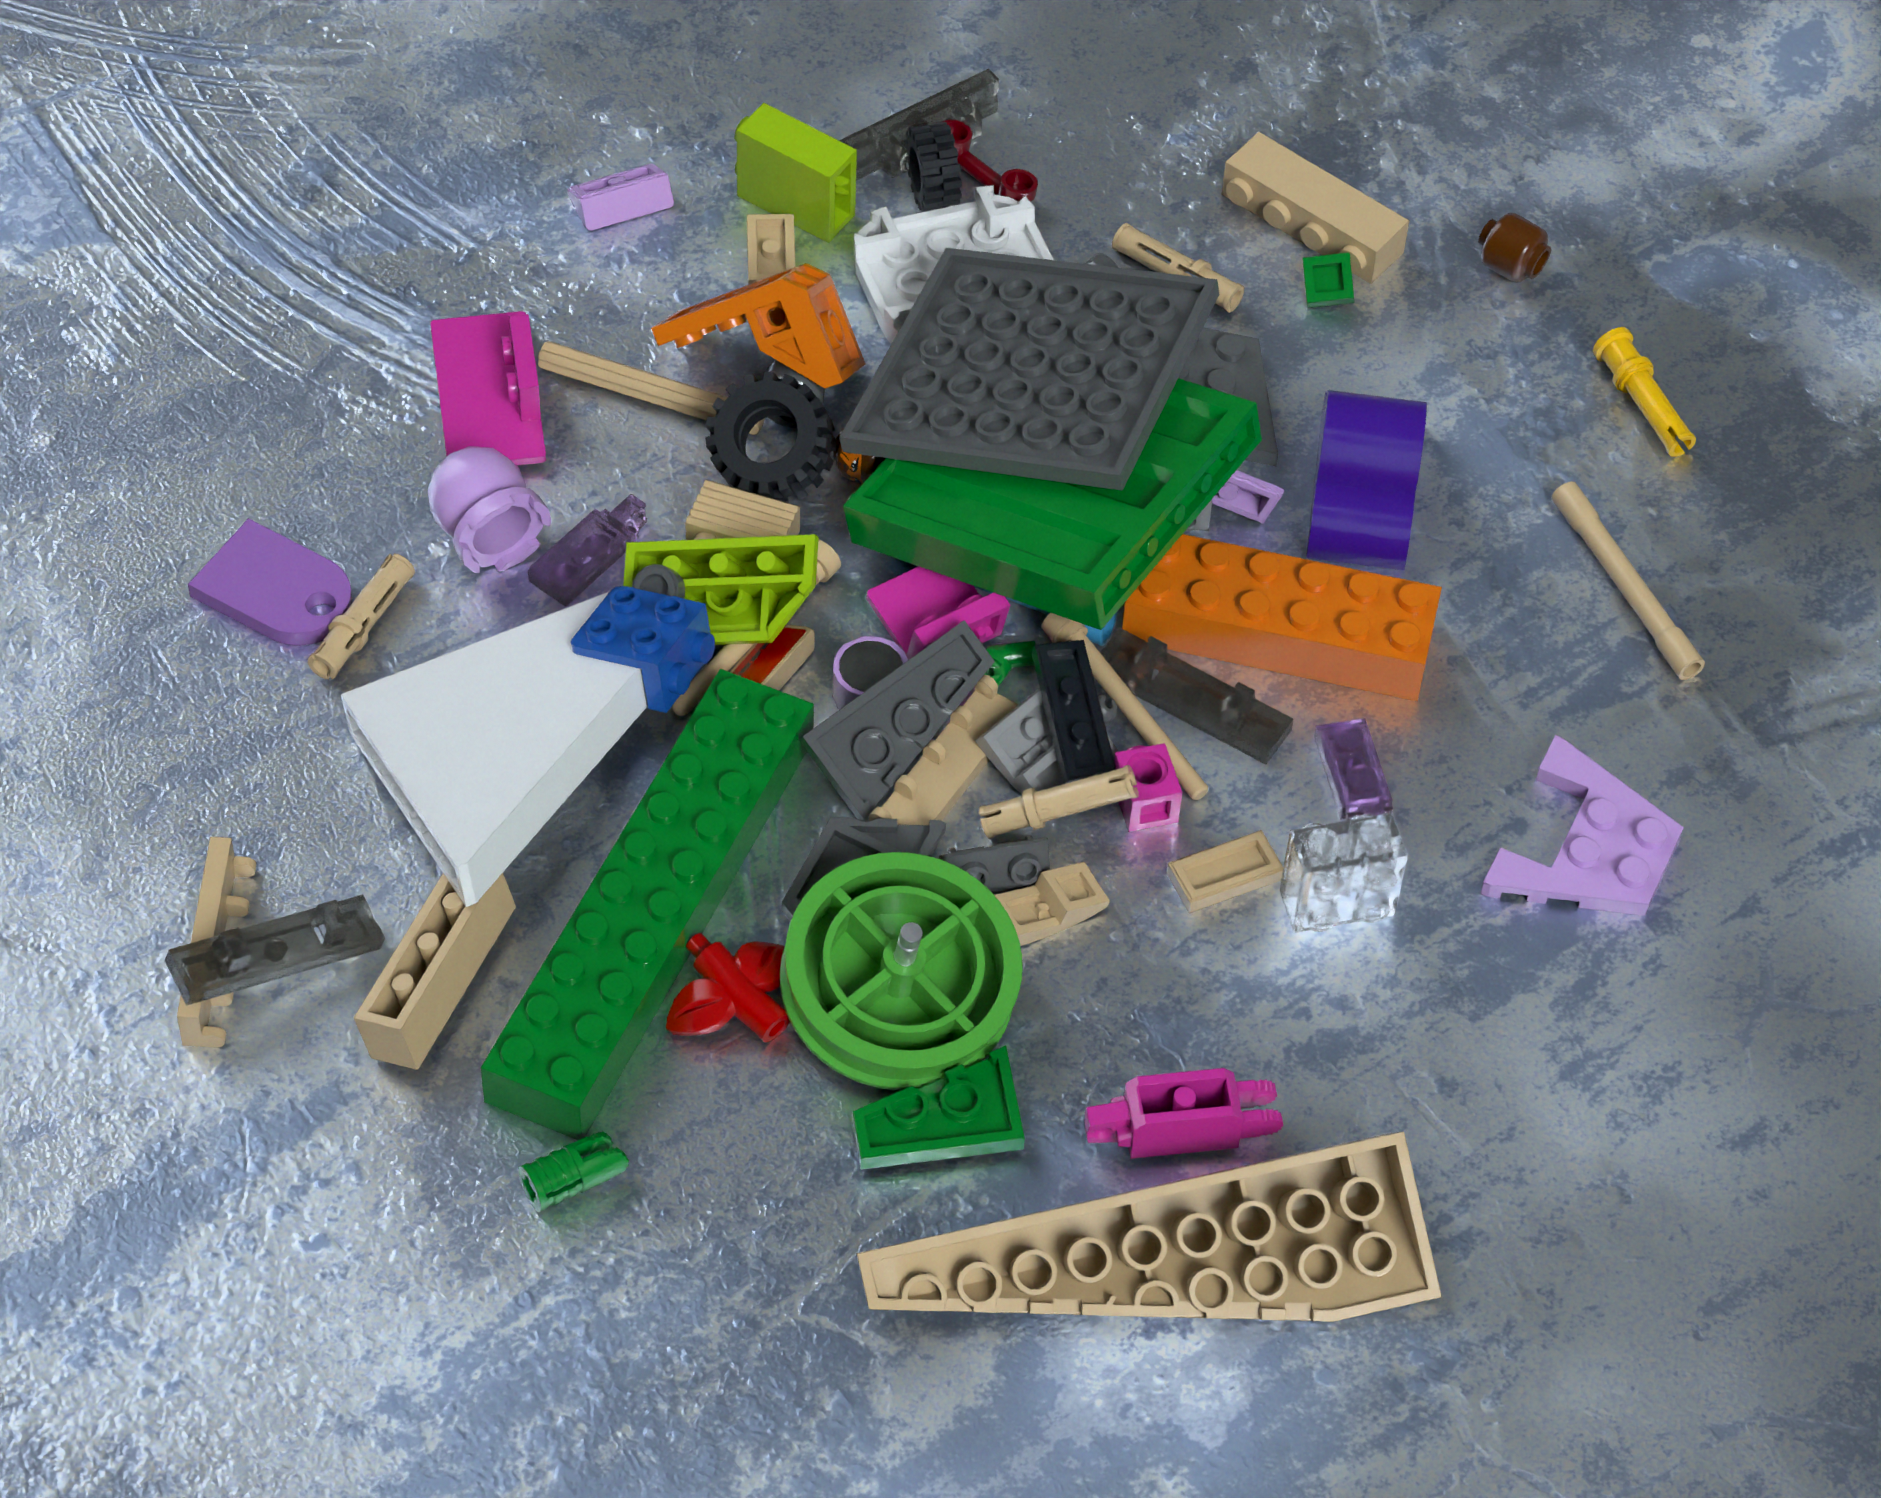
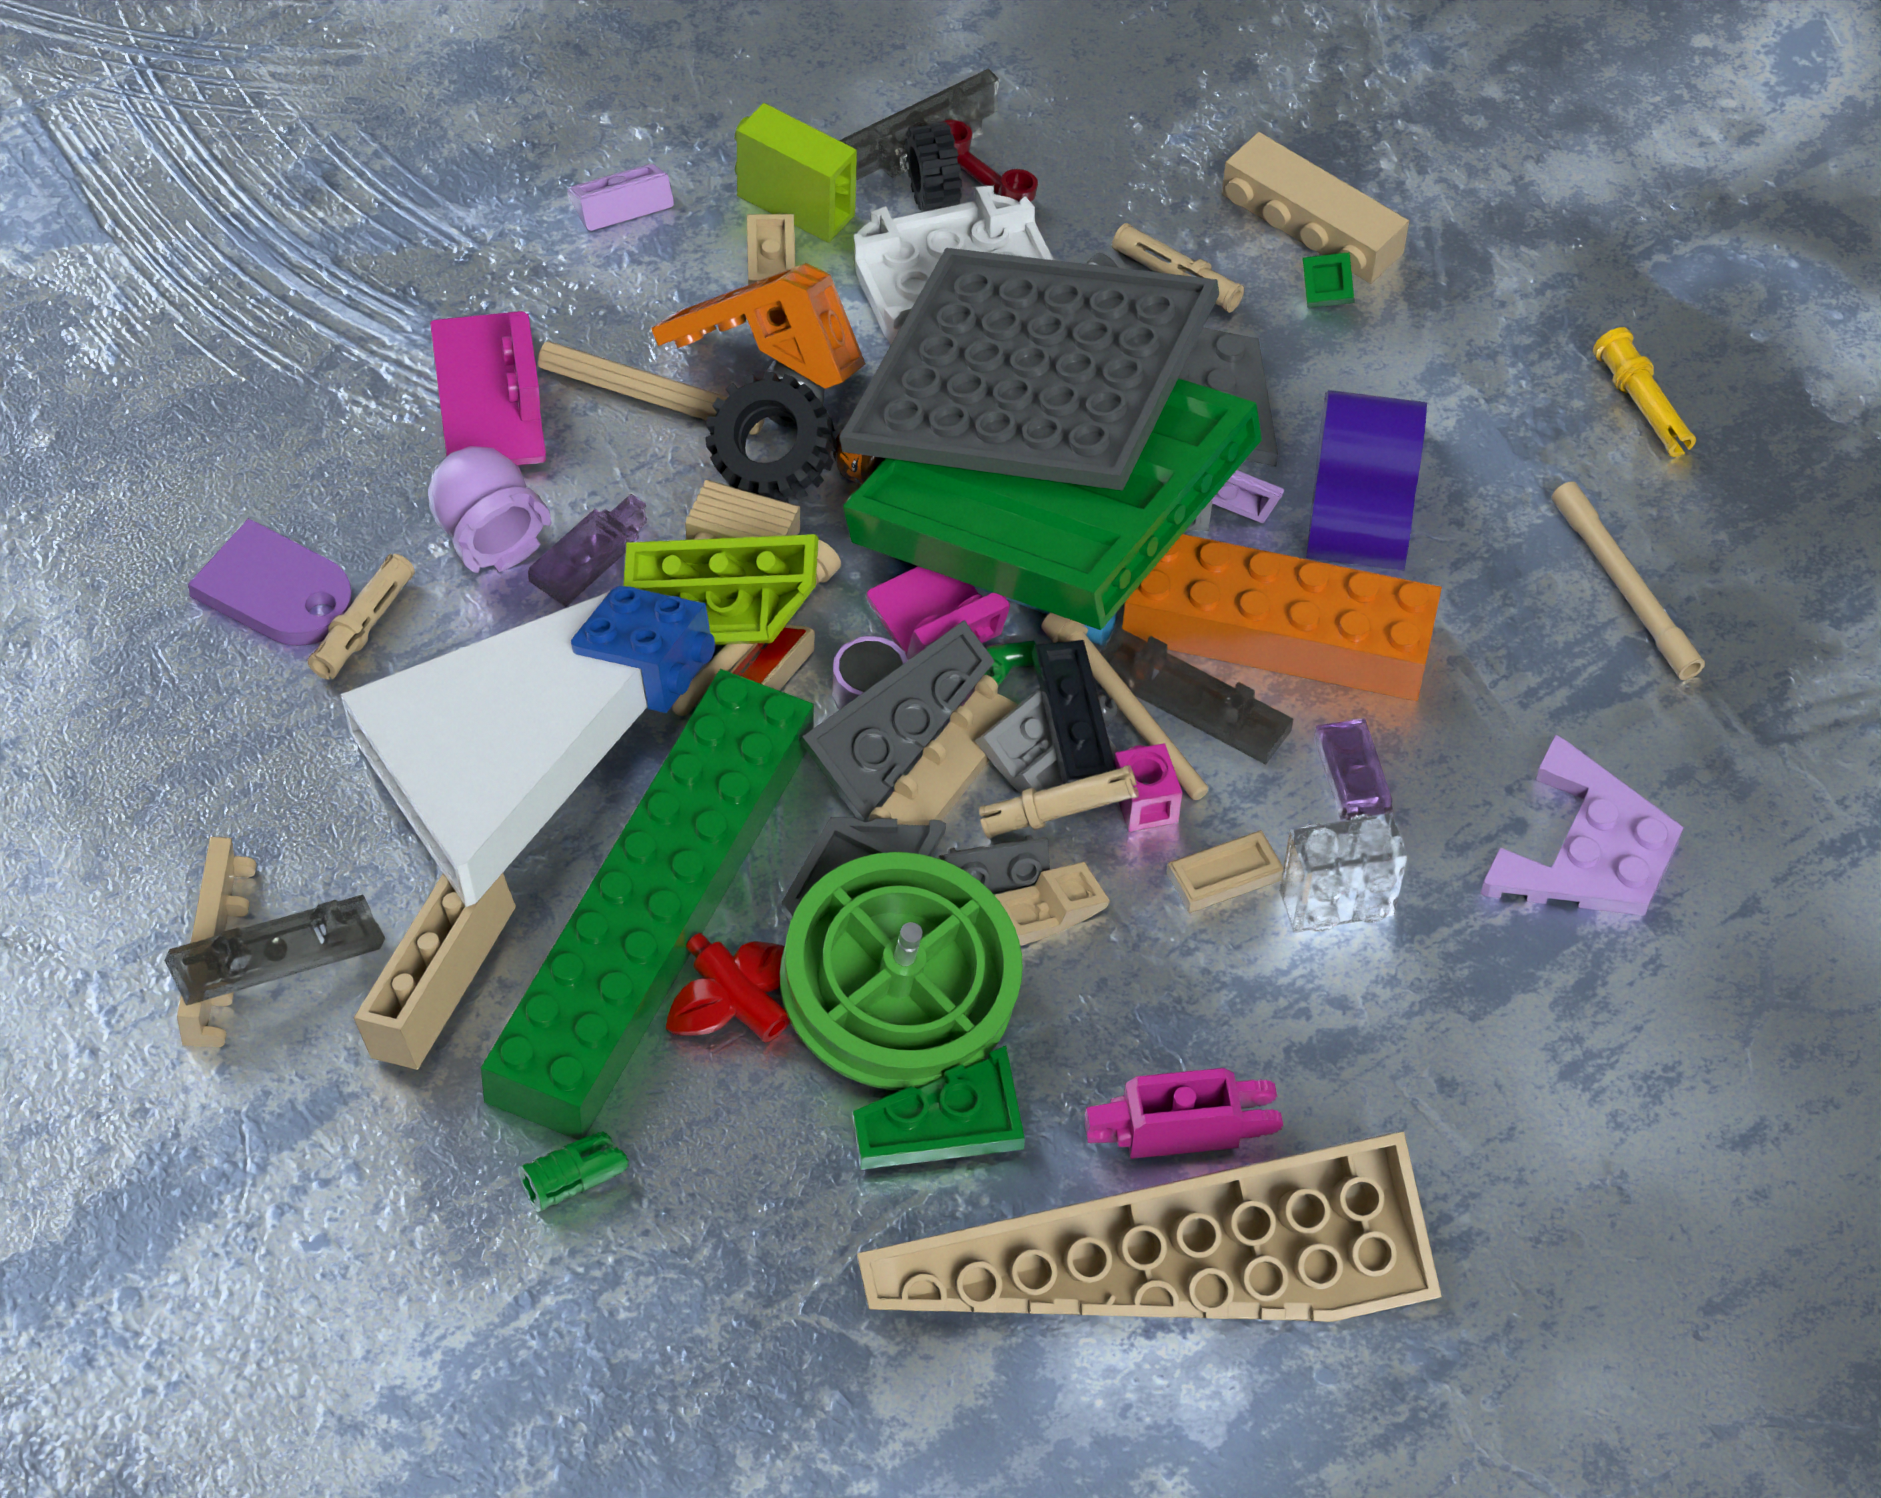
(660, 580): dark grey tile -> none
(1514, 247): reddish brown head -> none

